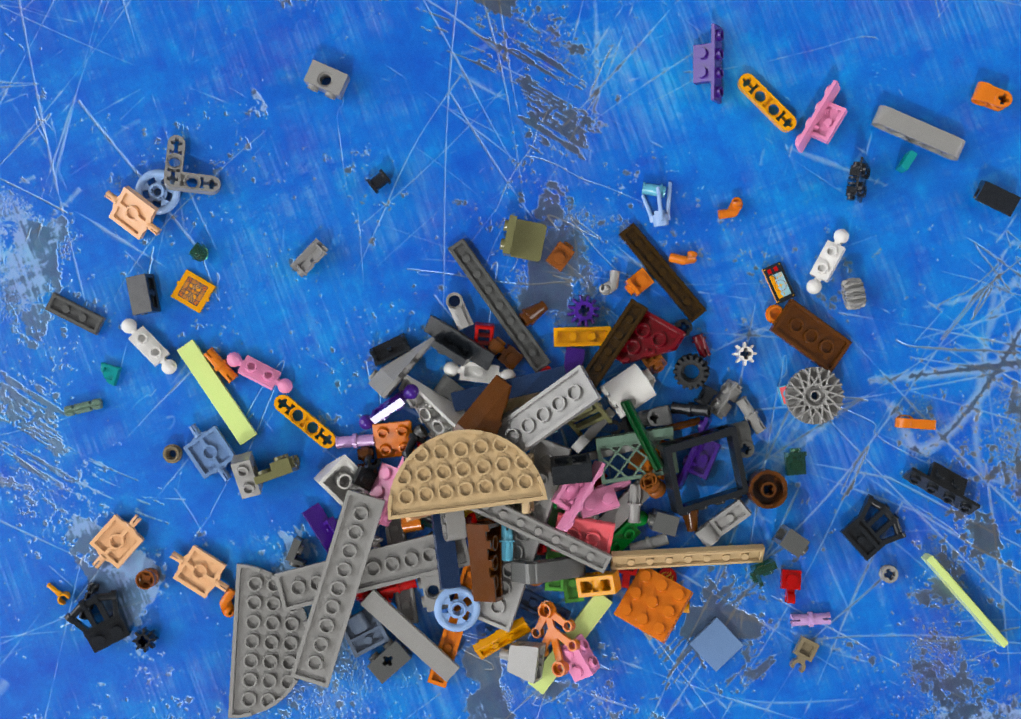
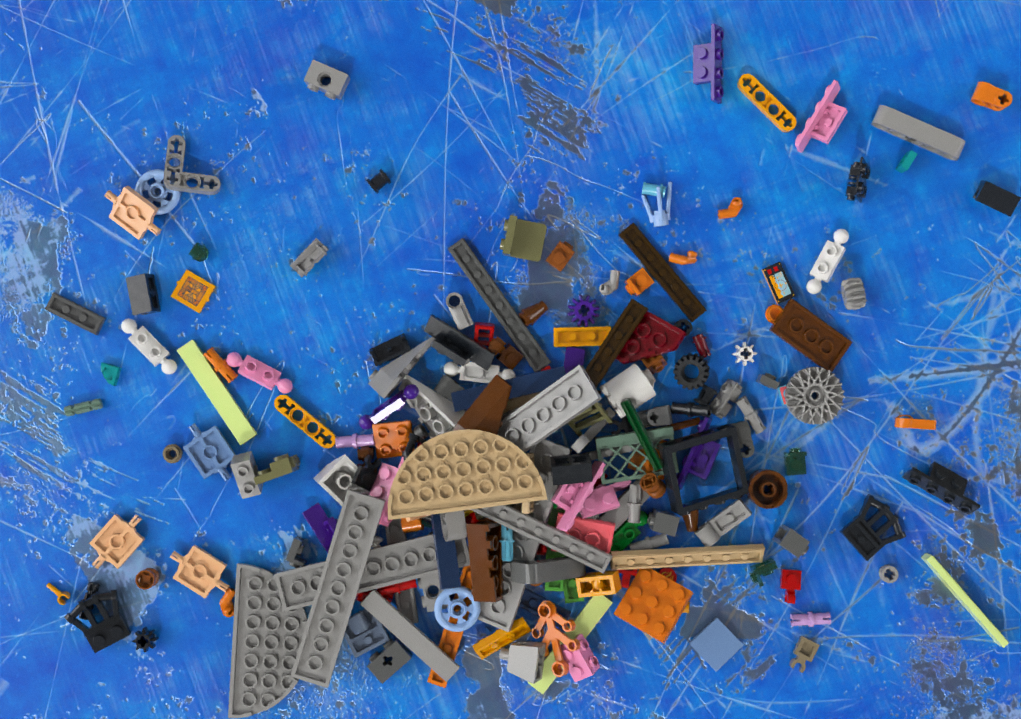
(768, 380): none -> dark grey plate

